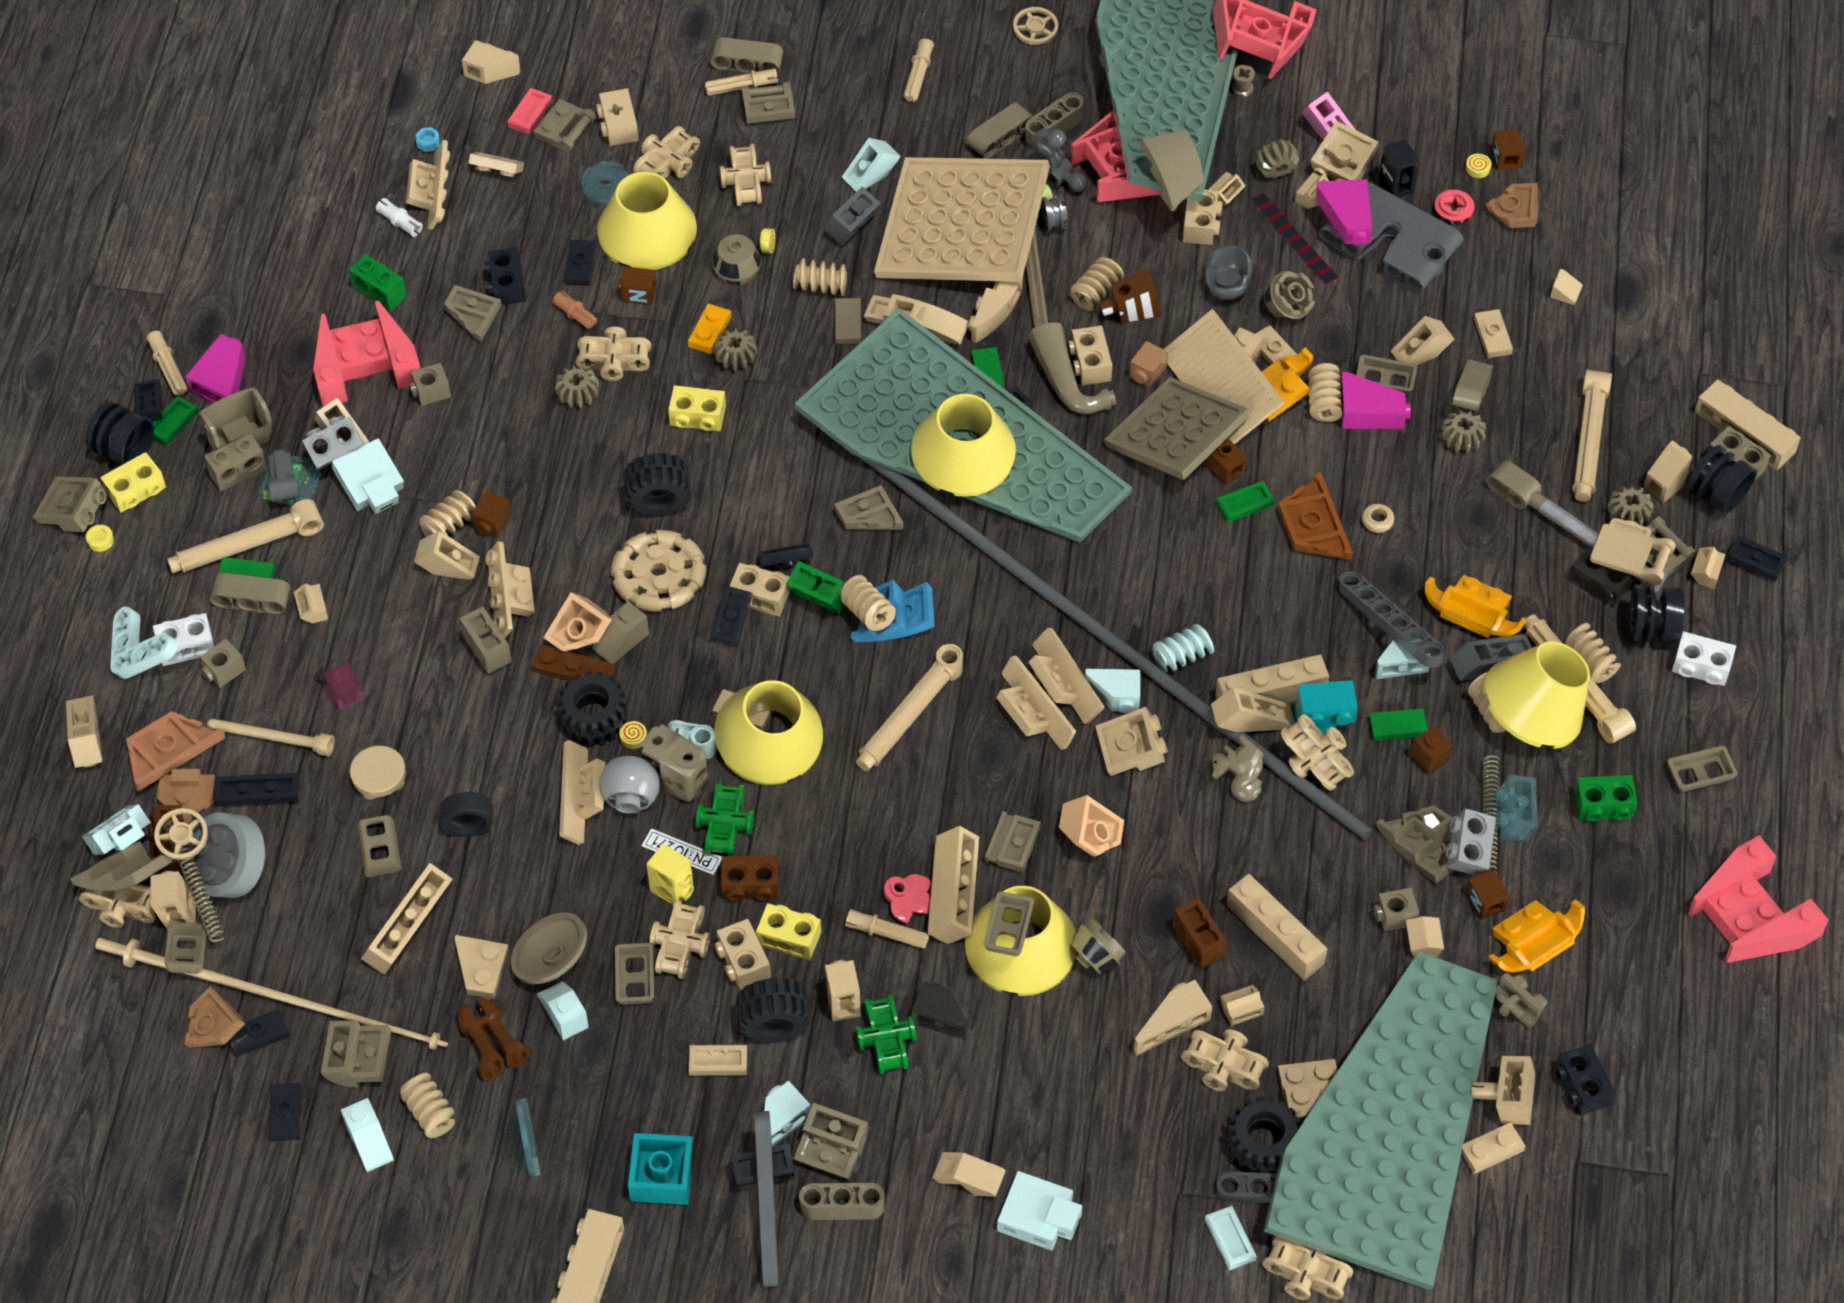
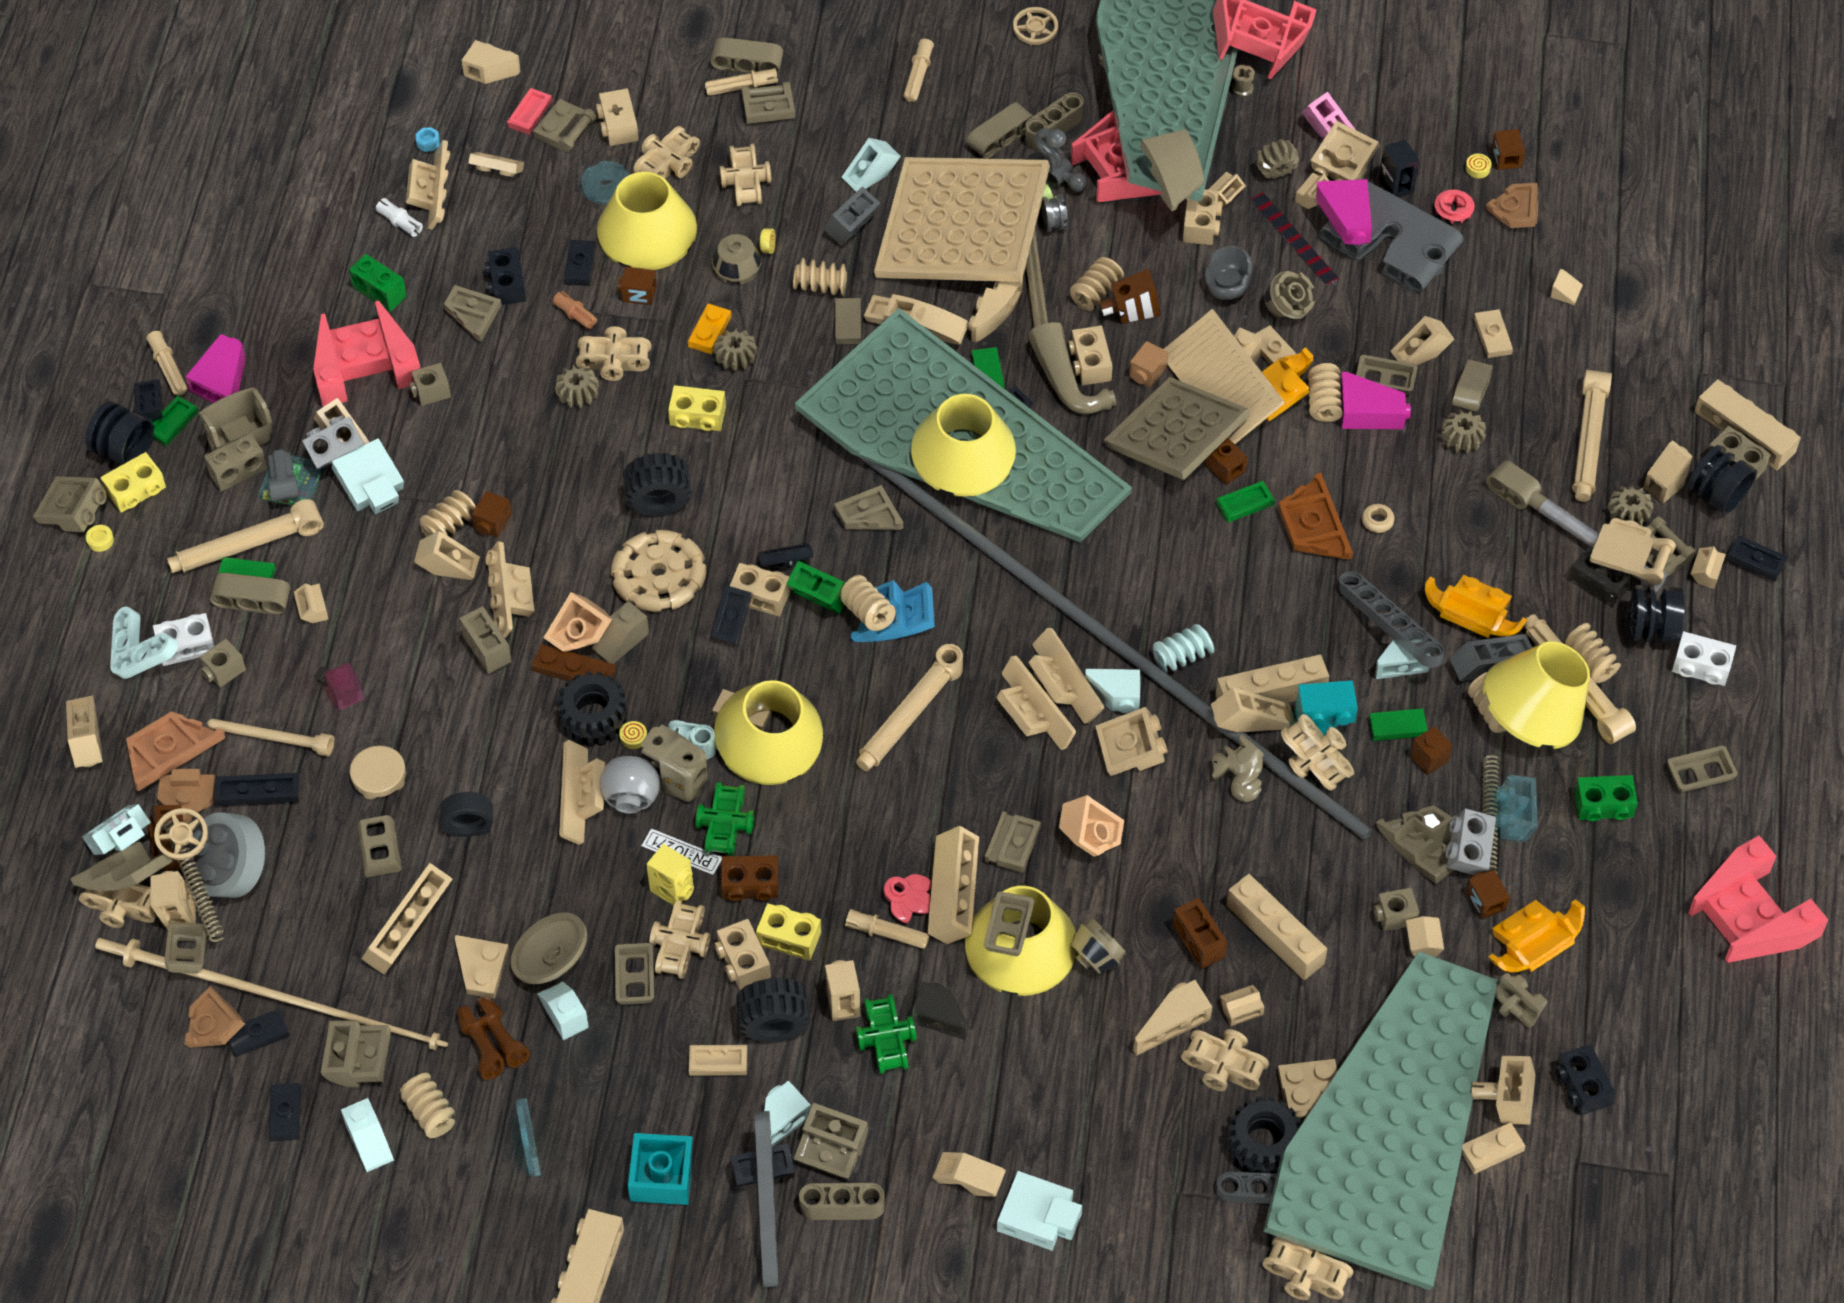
(1230, 1238): light aqua tile -> none

